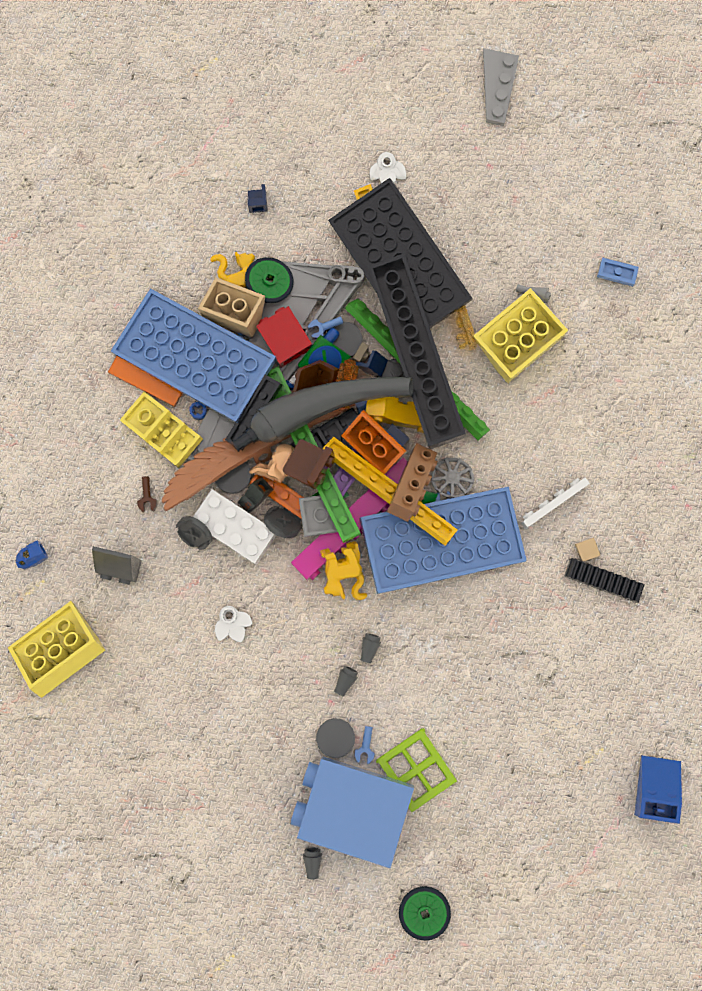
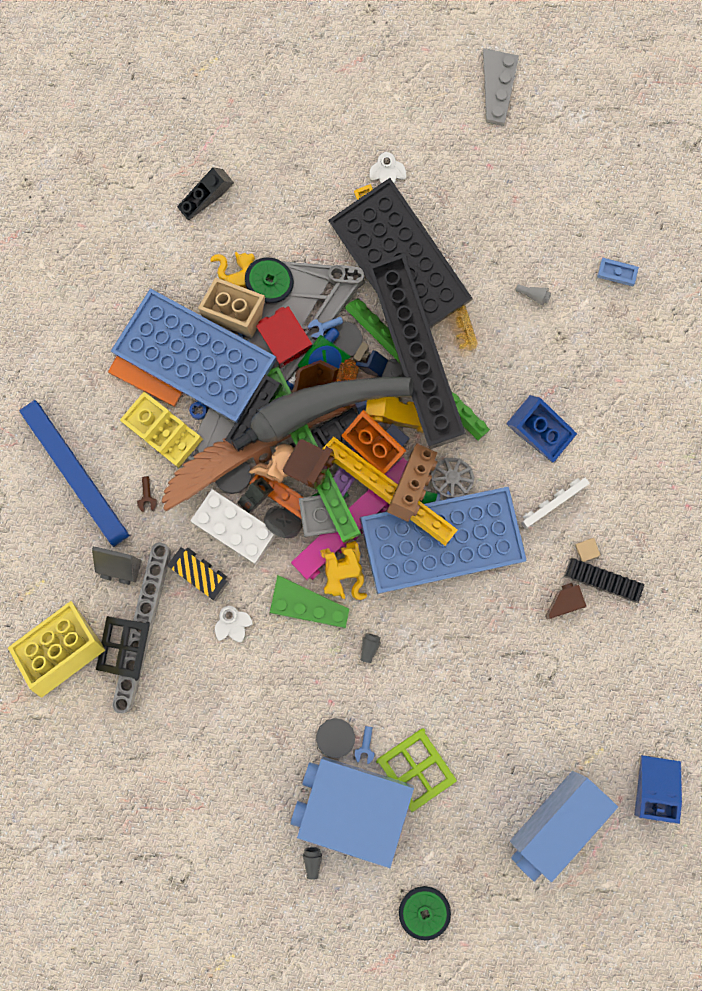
(31, 555): blue rock -> none
(74, 473): none -> blue beam
(123, 647): none -> black window
(140, 616): none -> light grey beam
(194, 532): dark grey tile -> none
(198, 573): none -> brick
(207, 191): none -> black slope
(257, 200): dark blue panel -> none
(301, 603): none -> bright green wing
(345, 680): dark grey cone -> none
(520, 335): light yellow slope -> none
(541, 428): none -> blue slope
(561, 827): none -> medium blue brick
(566, 601): none -> reddish brown slope

